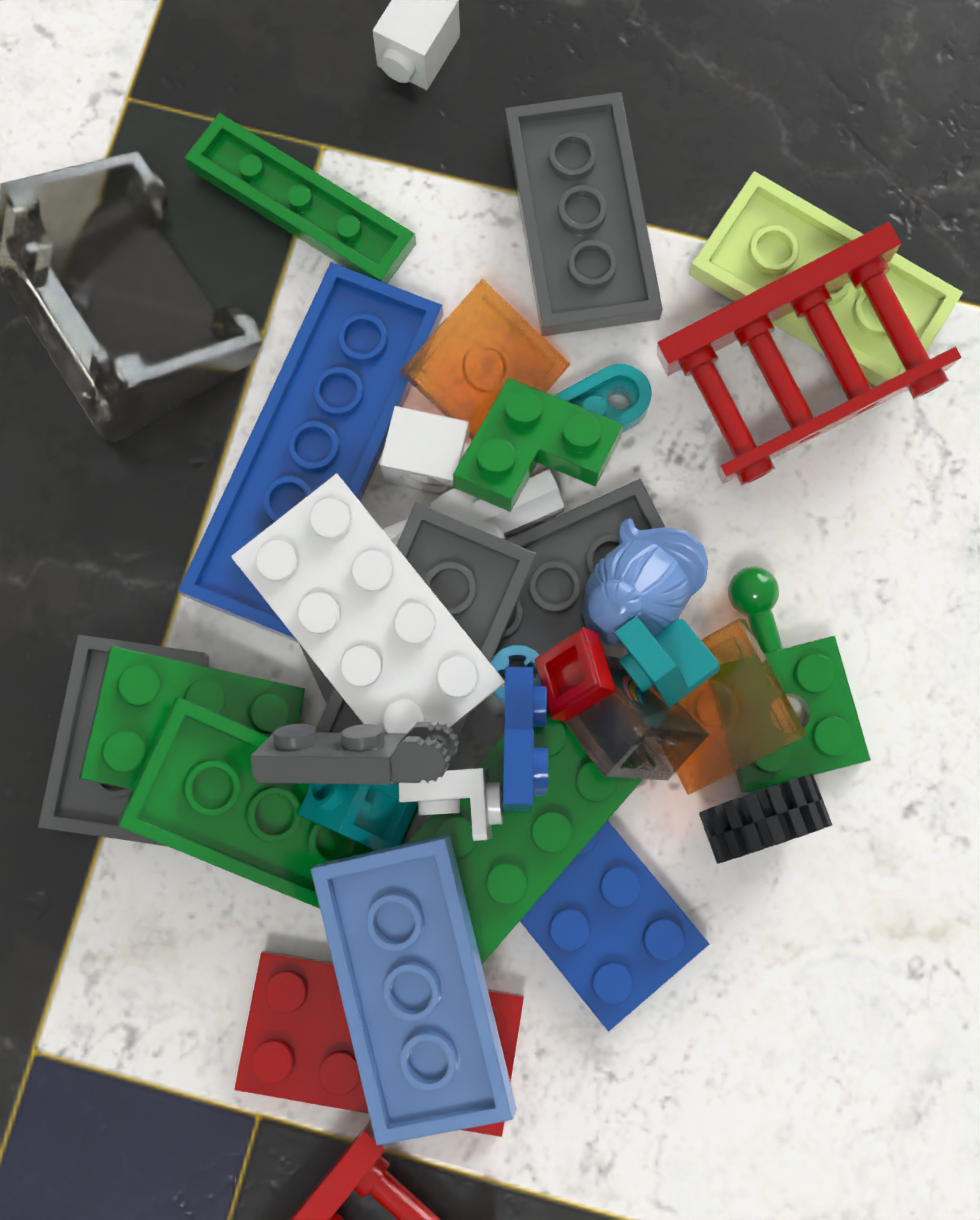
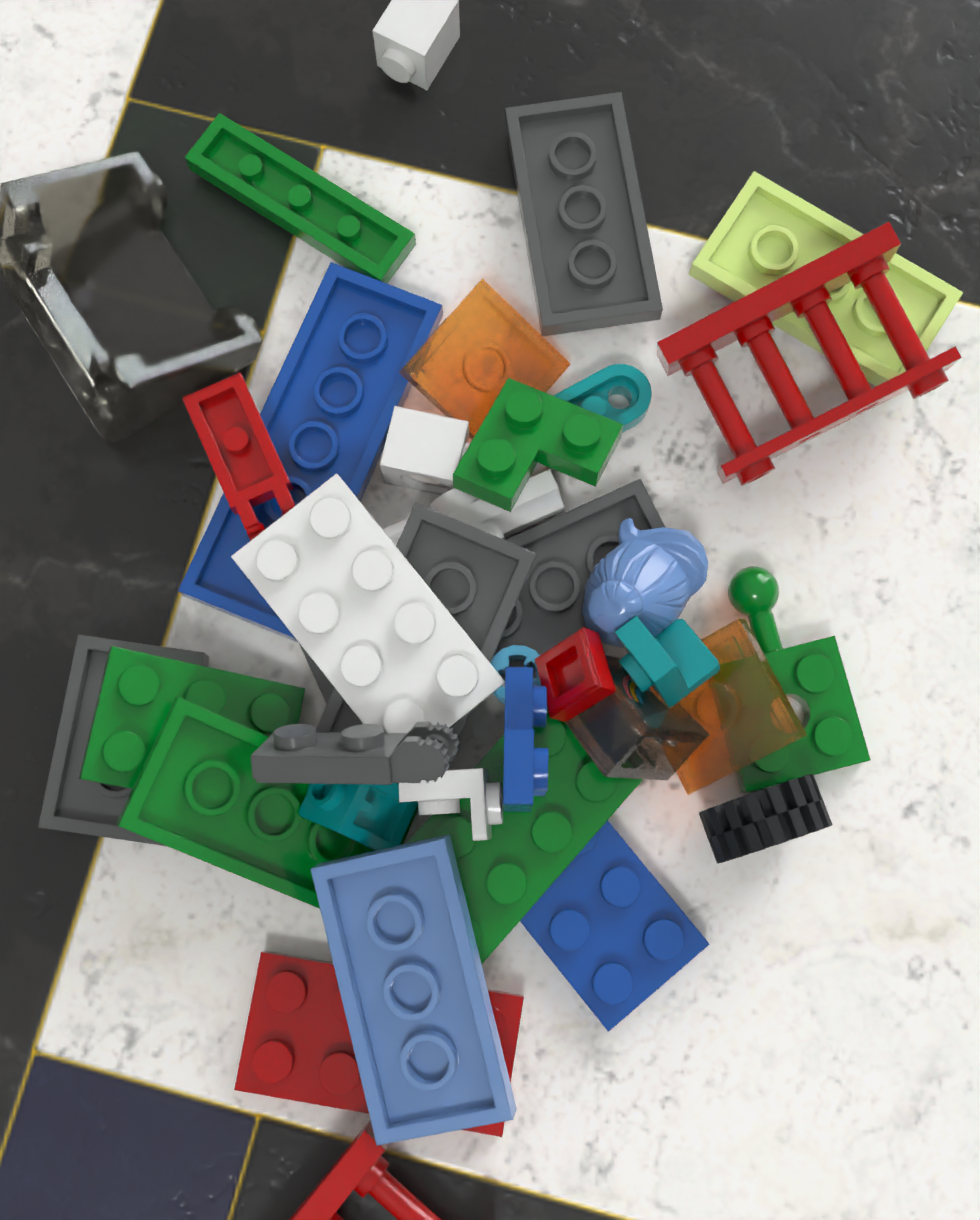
(239, 449): none -> red hinge

